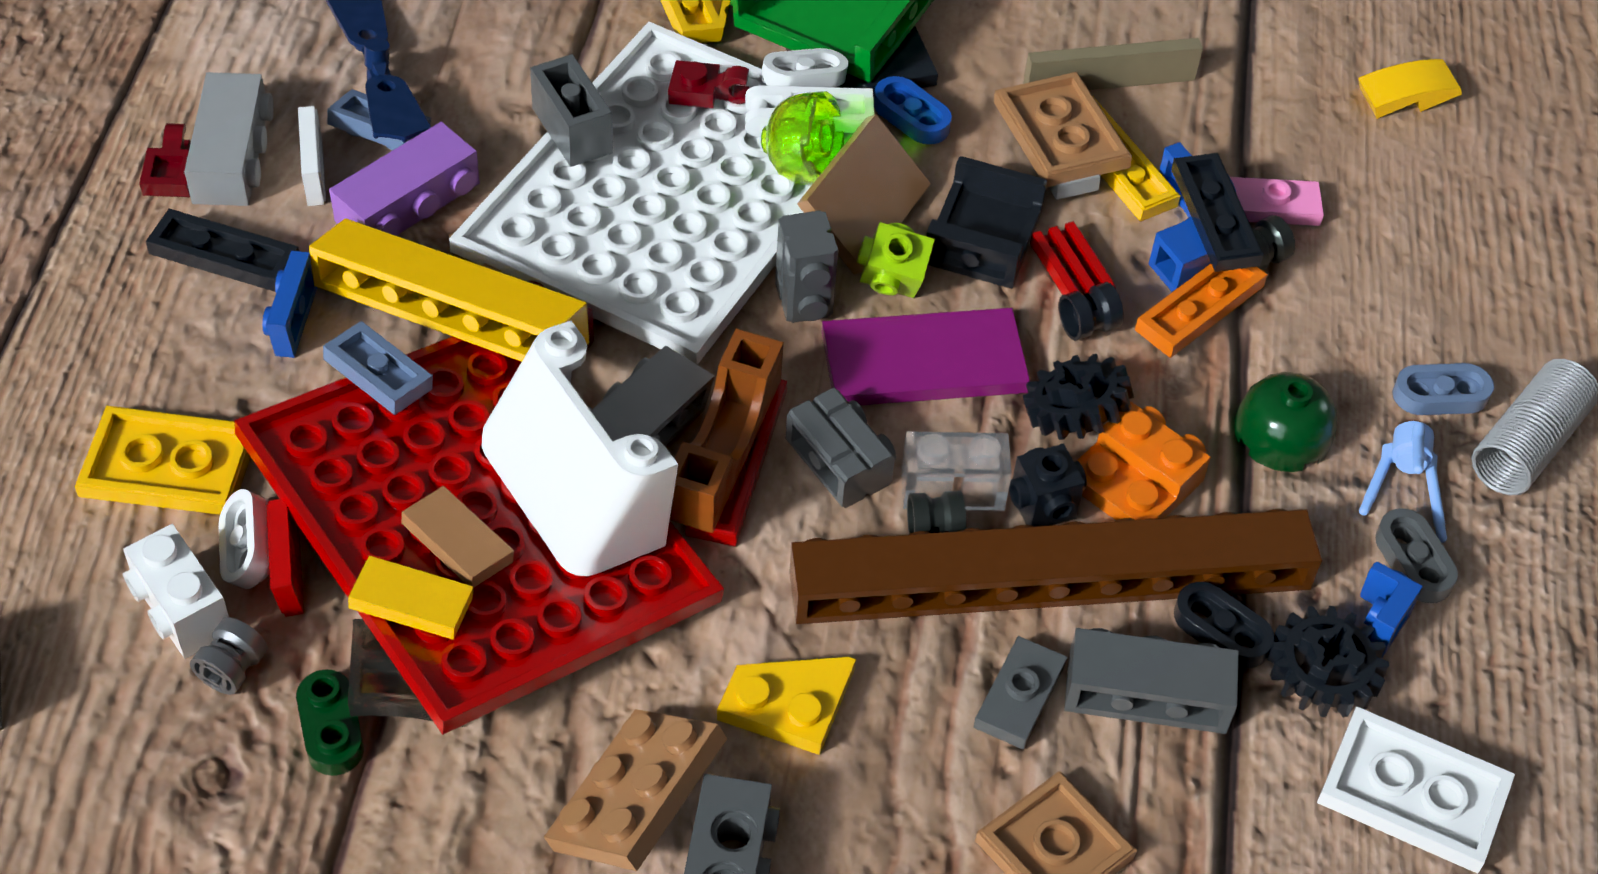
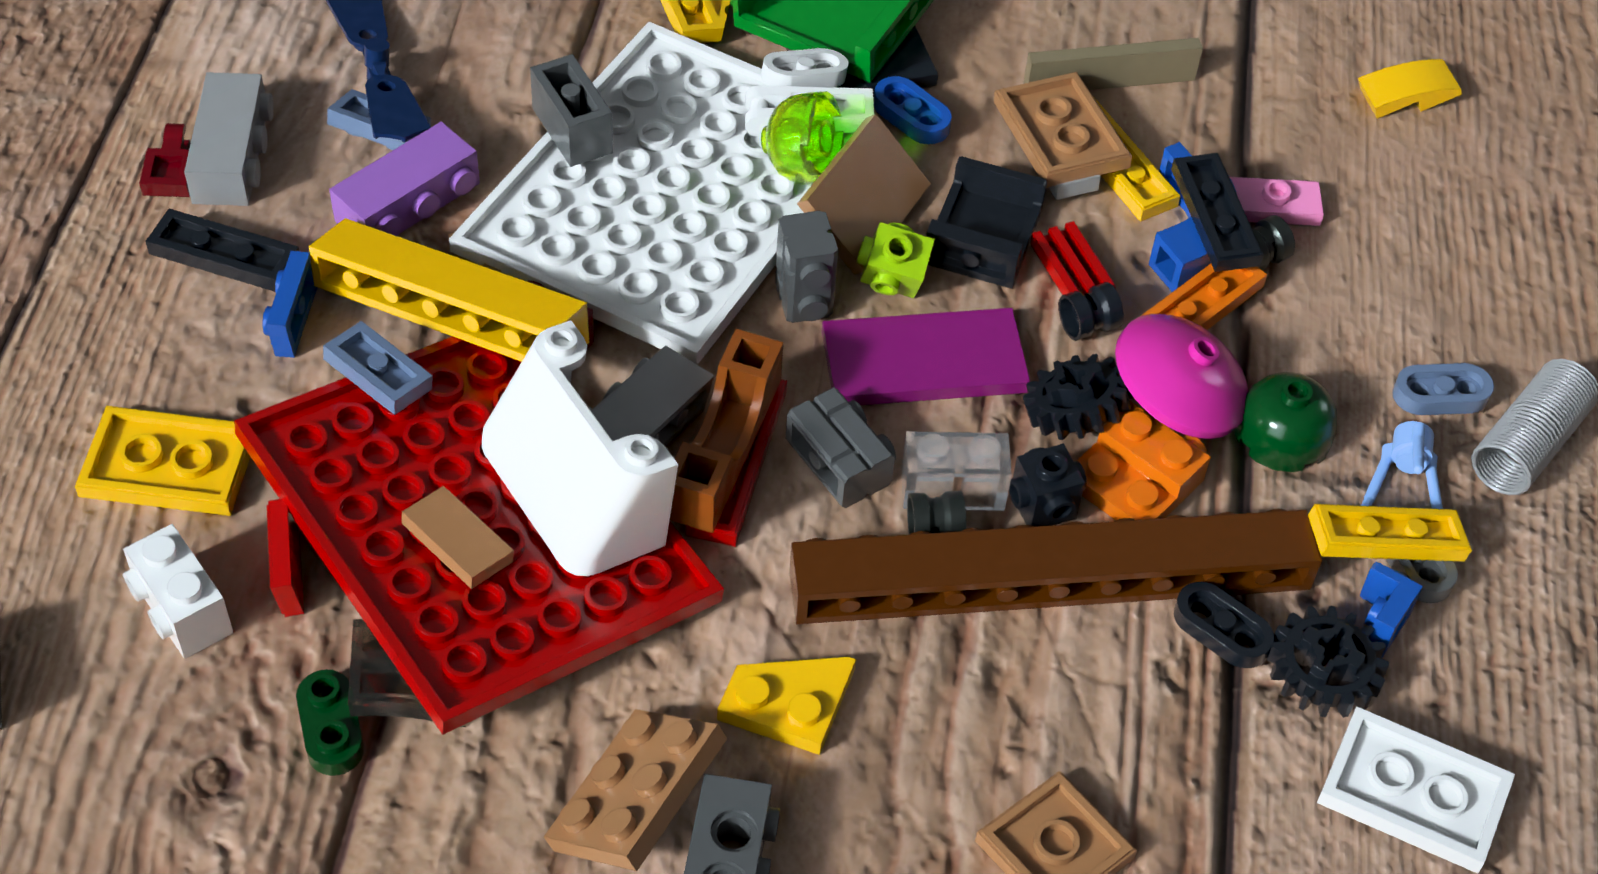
(228, 656): flat silver wheel -> none
(244, 539): white plate -> none
(311, 156): white tile -> none
(411, 597): yellow tile -> none
(702, 83): dark red plate -> none
(1020, 692): dark grey plate -> none
(1151, 680): dark grey brick -> none
(1182, 375): none -> dark pink dish
(1389, 532): none -> yellow tile

